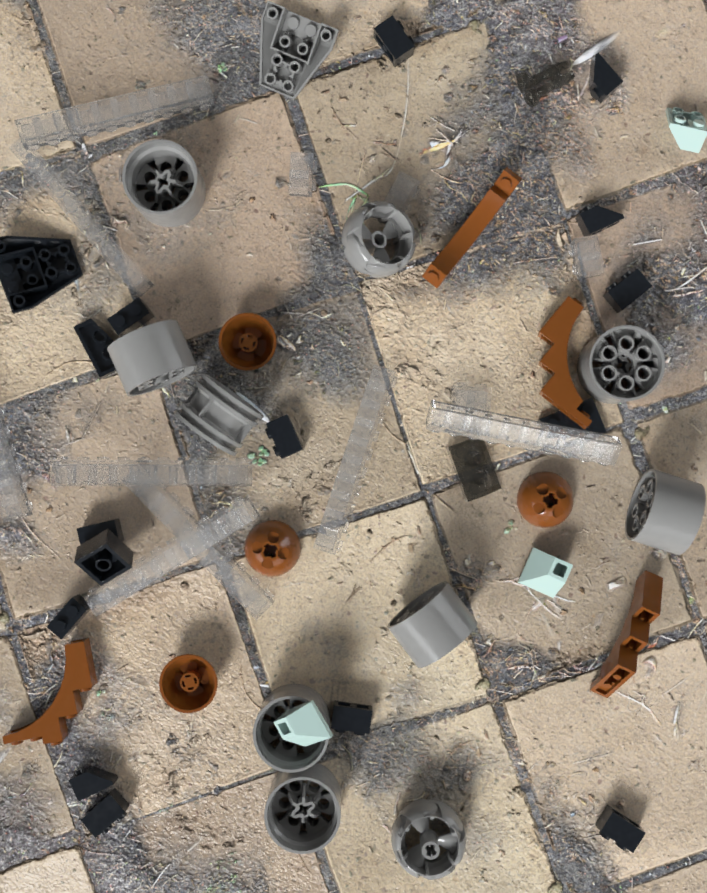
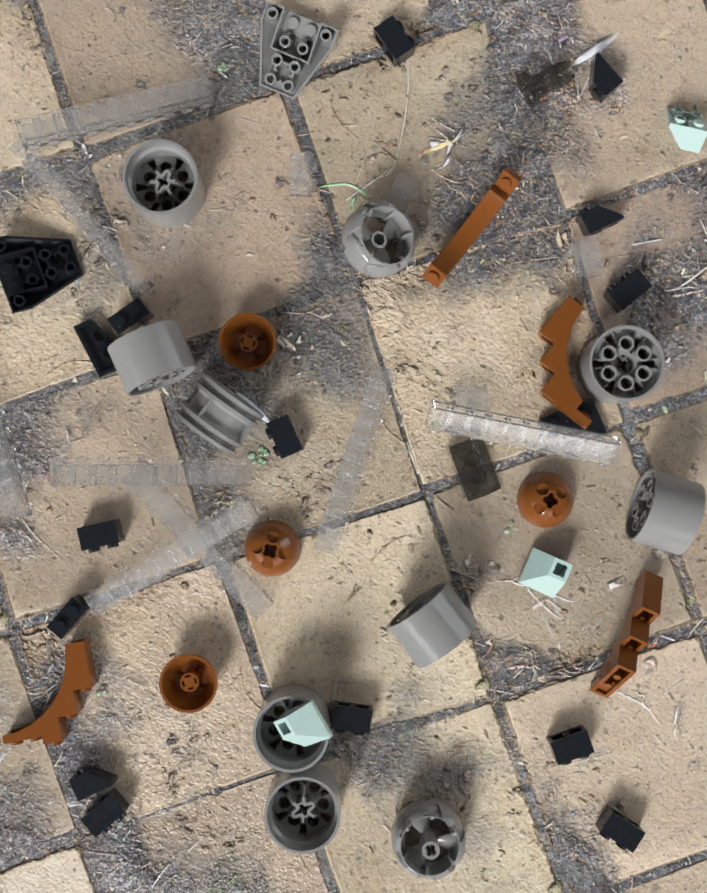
(104, 557): black brick -> none
(570, 745): none -> black brick

